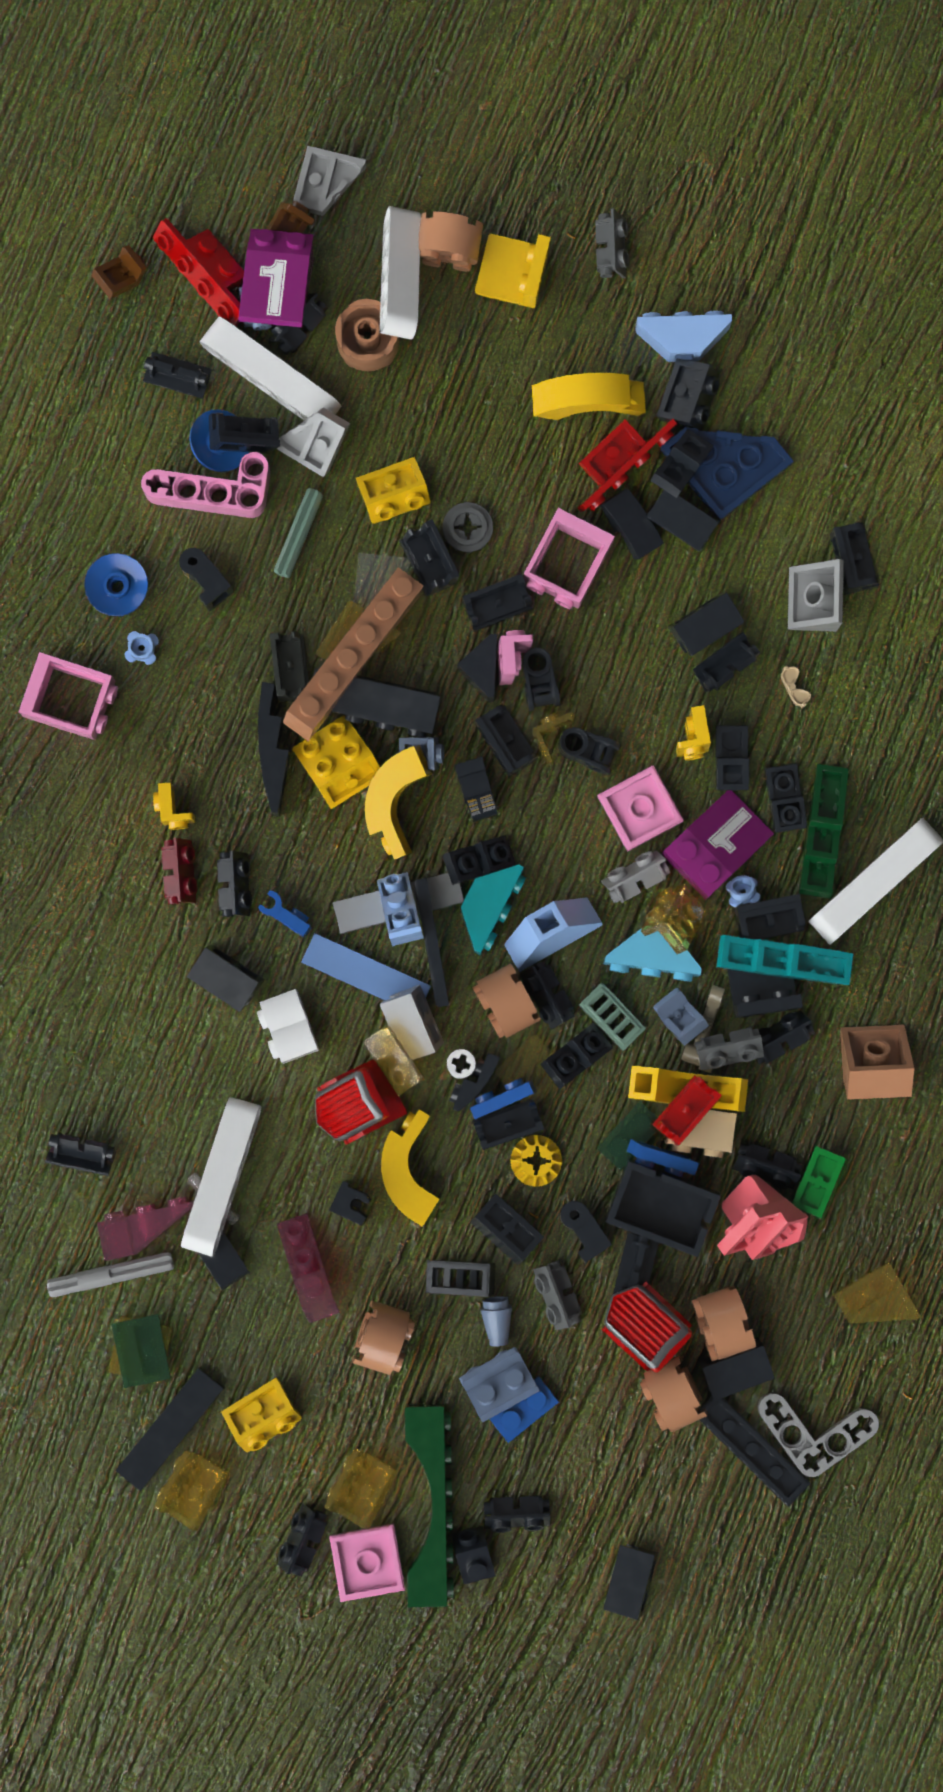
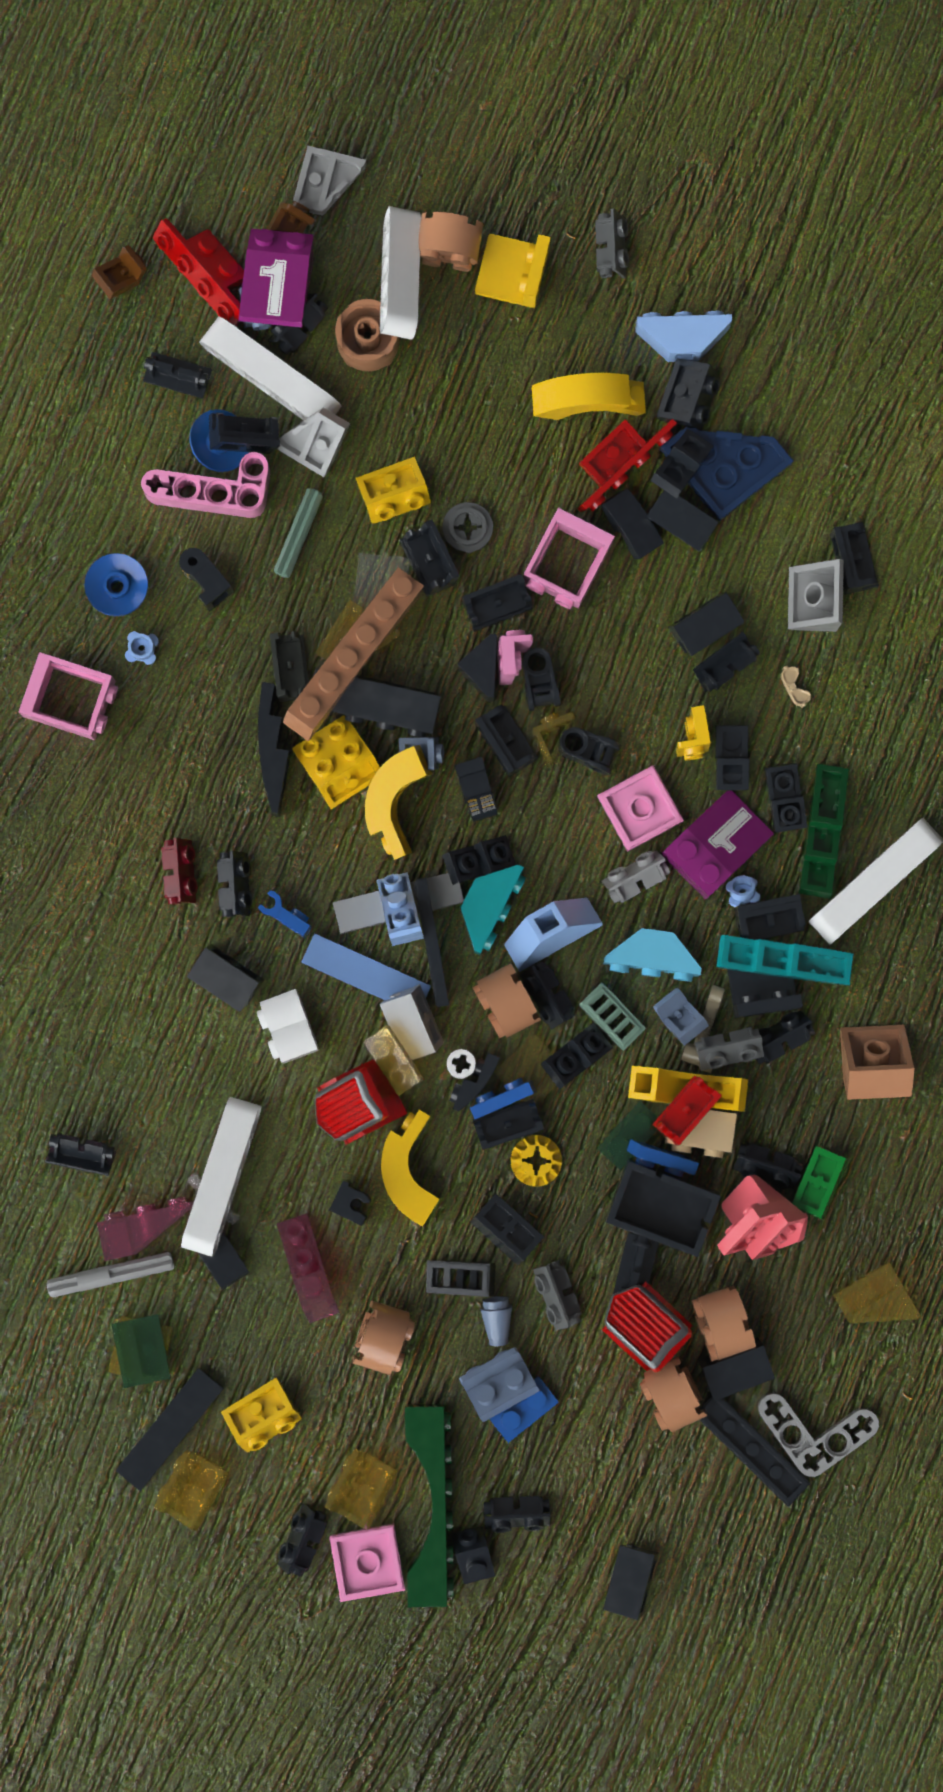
(165, 803): yellow bracket -> none
(577, 1217): black leg -> none
(676, 917): clear yellow bracket -> none

